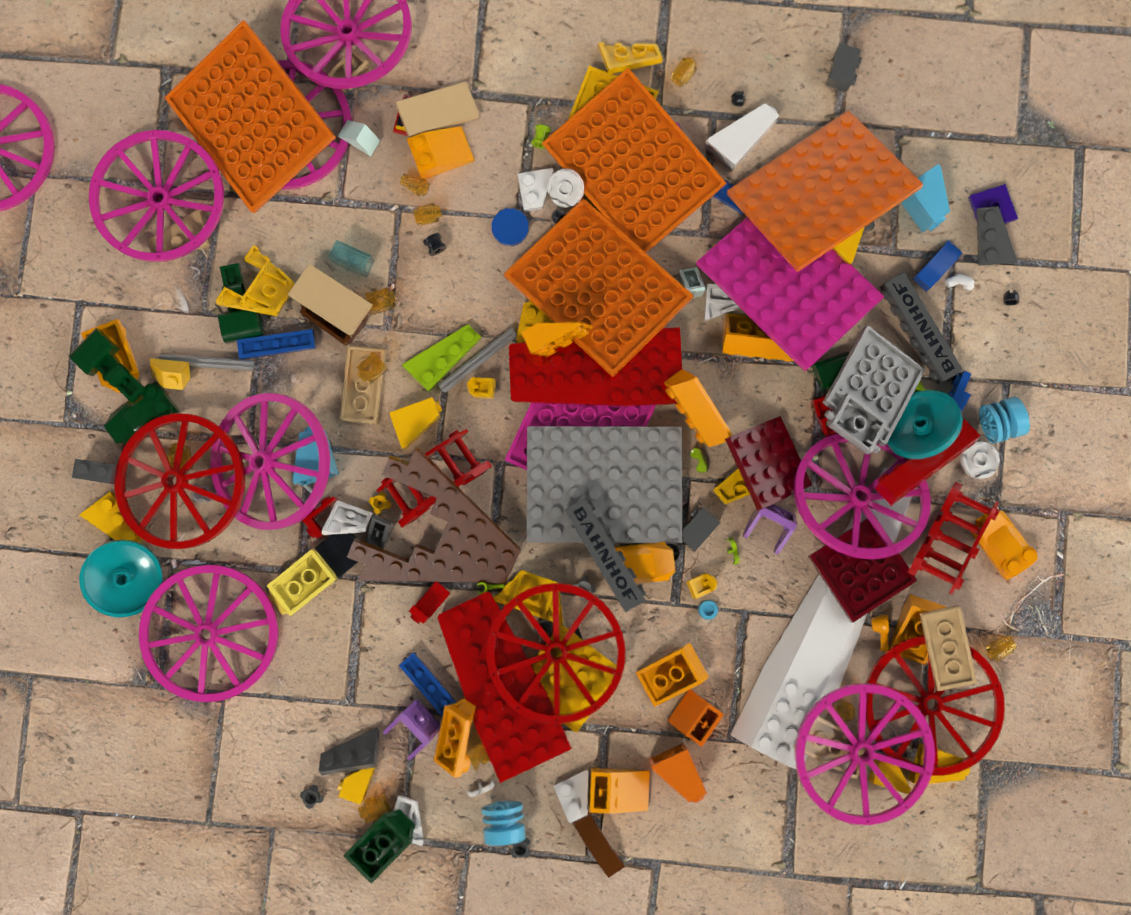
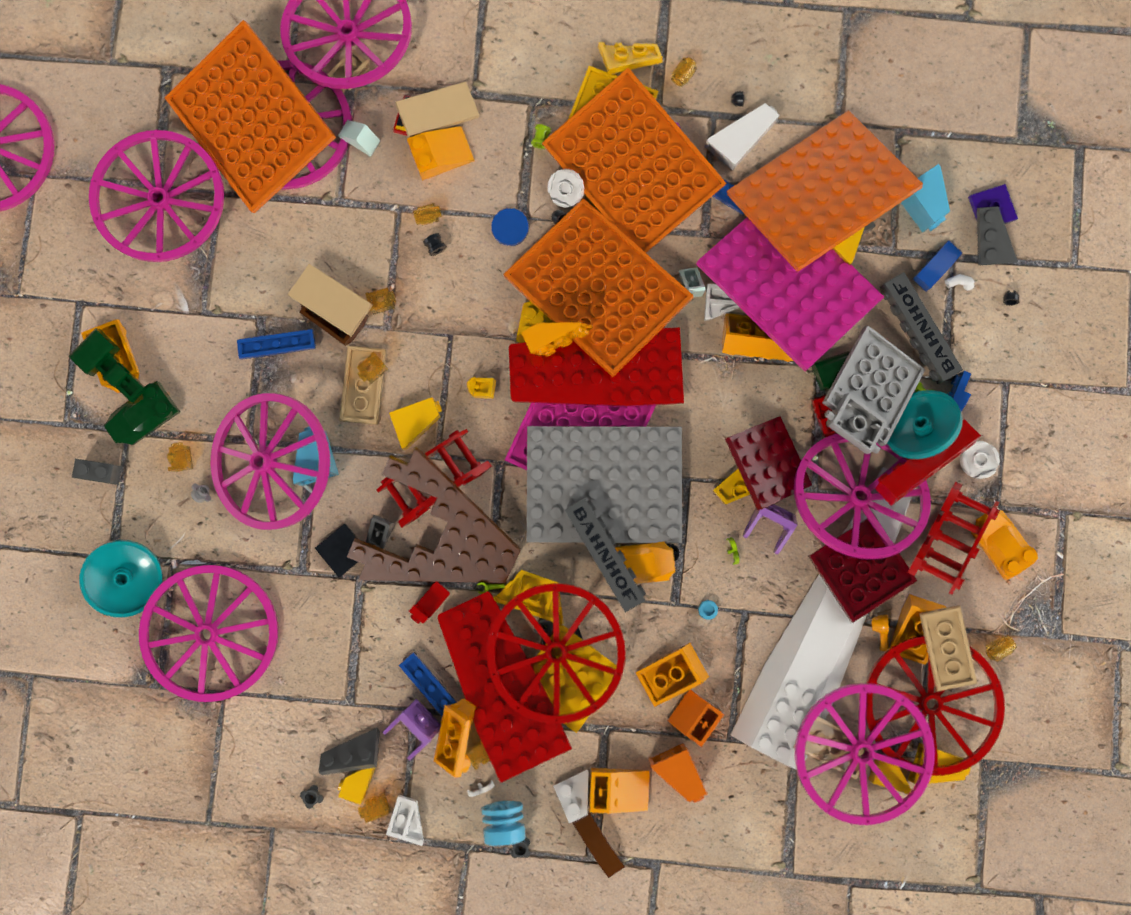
(107, 517): yellow wing -> none
(170, 373): yellow slope -> none
(175, 237): tan wing -> none
(181, 483): red wheel -> none
(212, 362): light grey axle -> none
(237, 322): dark green plate -> none
(267, 291): yellow wing -> none
(300, 583): light yellow slope -> none
(314, 528): red bracket -> none
(346, 519): white wing -> none
(351, 258): clear light blue brick -> none
(374, 502): yellow plate -> none
(381, 844): dark green slope -> none
(415, 184): clear yellow cone -> none
(438, 360): lime wing -> none
(477, 360): light grey axle -> none
(534, 188): white wing -> none
(584, 583): light grey plate -> none
(697, 408): light orange slope -> none
(698, 528): dark grey brick -> none
(701, 585): yellow plate -> none
(702, 466): lime piece -> none
(840, 705): clear yellow brick -> none
(843, 67): dark grey brick -> none
(1004, 420): medium azure wheel -> none

